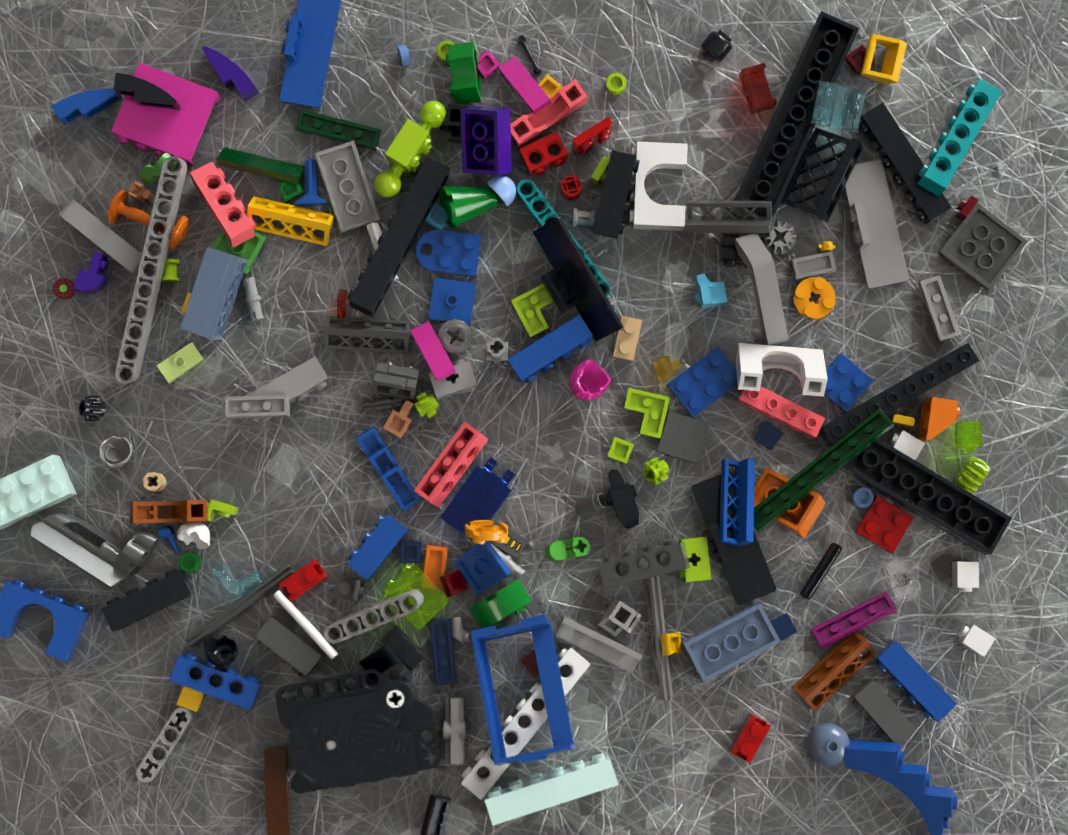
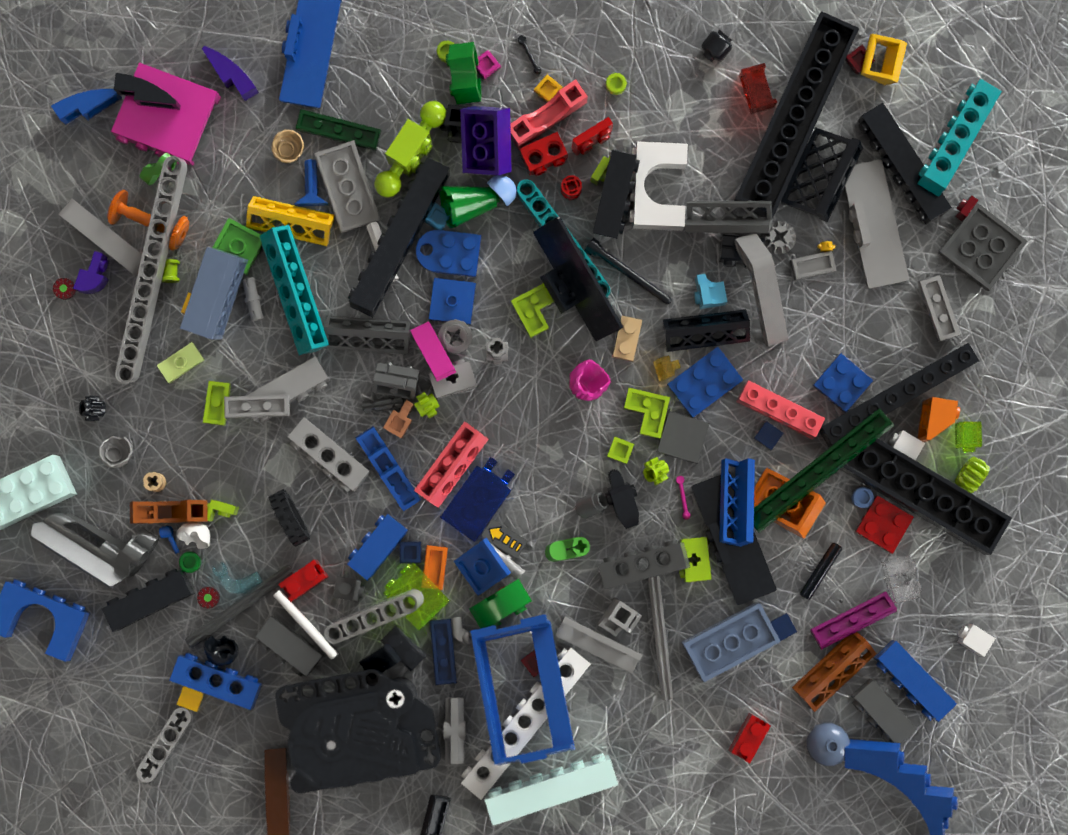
(139, 193): nougat plate -> none
(208, 597): none -> dark red tile
(215, 403): none -> lime plate
(237, 231): coral brick -> none
(260, 165): dark green tile -> none
(287, 146): none -> tan hair
(289, 518): none -> black tyre
(290, 191): green tile -> none
(294, 289): none -> teal brick
(306, 430): none -> light grey brick
(341, 303): clear red tile -> none
(403, 55): medium blue tile -> none
(454, 583): dark red plate -> none
(485, 531): light orange plate -> none
(524, 85): dark pink tile -> none
(550, 349): blue brick -> none
(586, 214): light grey bush -> none
(596, 249): none -> black piece
(671, 643): yellow tile -> none
(680, 480): none -> dark pink hinge
(706, 325): none -> black fence
(803, 362): white arch -> none
(819, 287): light orange plate -> none
(838, 106): clear light blue panel -> none
(901, 420): yellow tile -> none
(965, 575): white brick -> none

